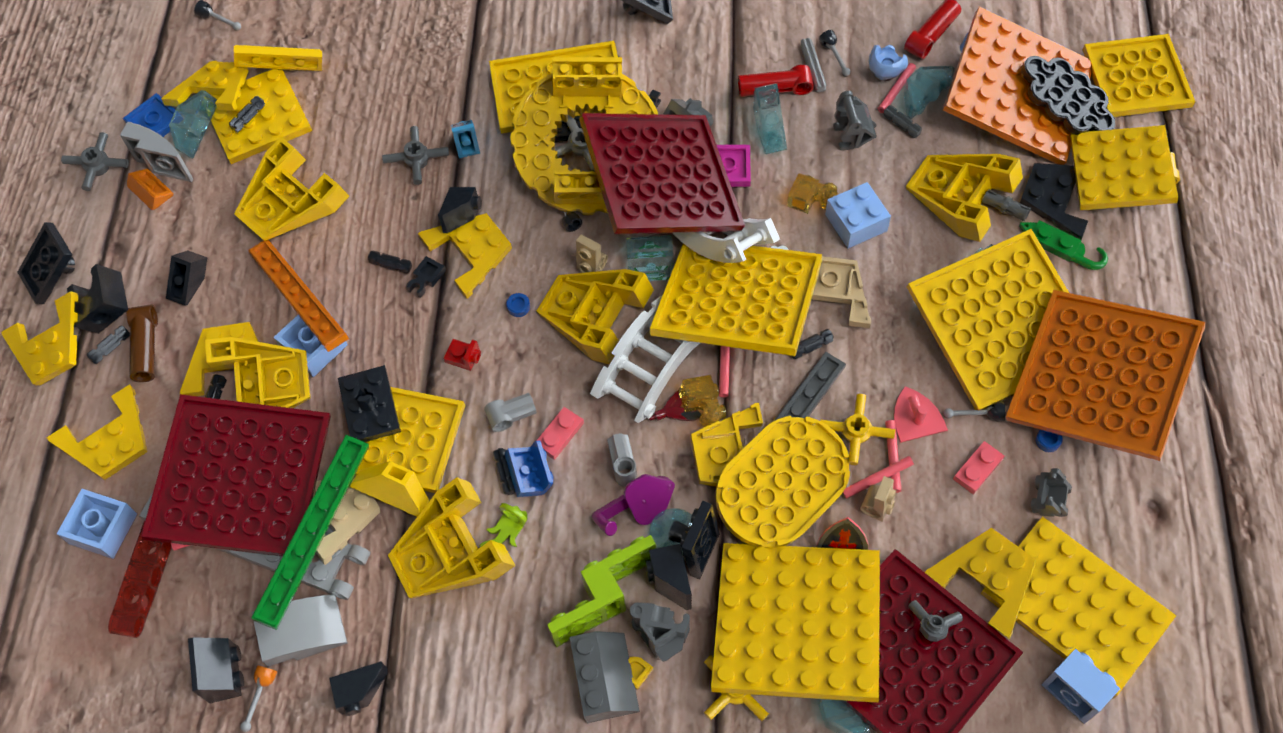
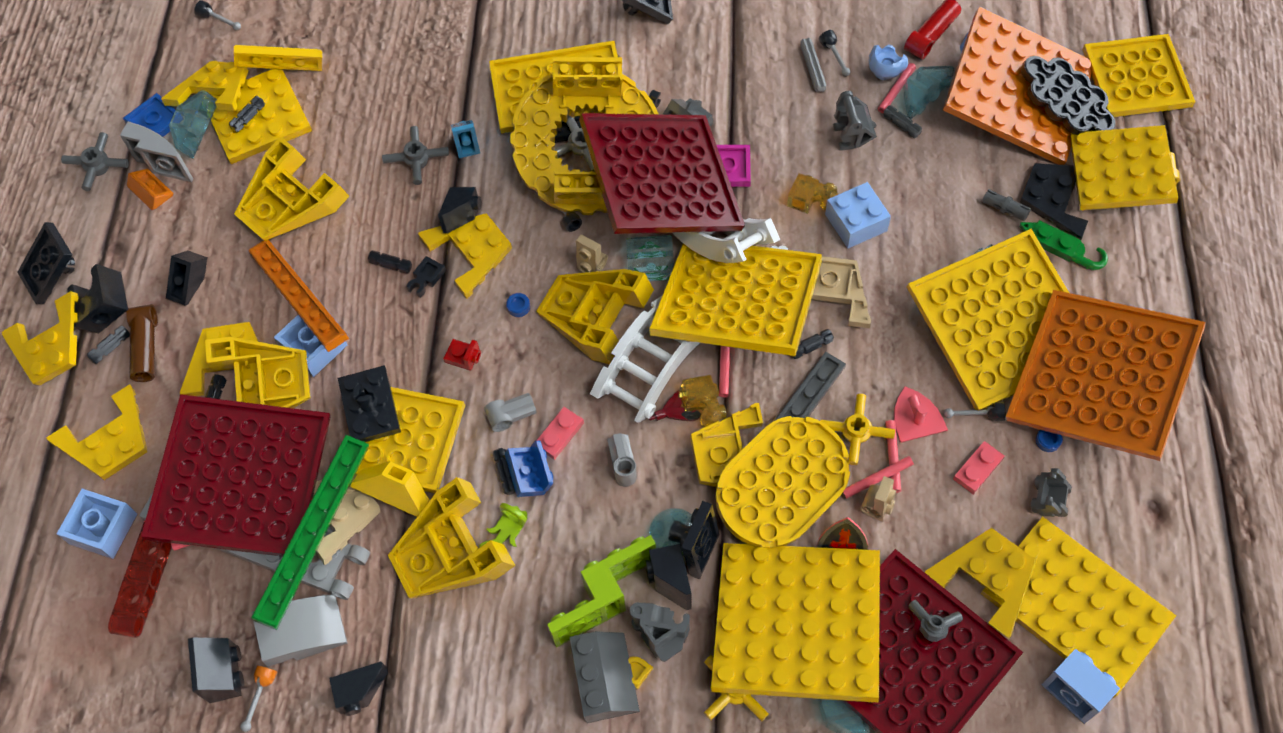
(645, 498): magenta piece -> none
(769, 118): clear light blue slope -> none
(794, 80): red piece -> none
(957, 184): yellow wedge -> none

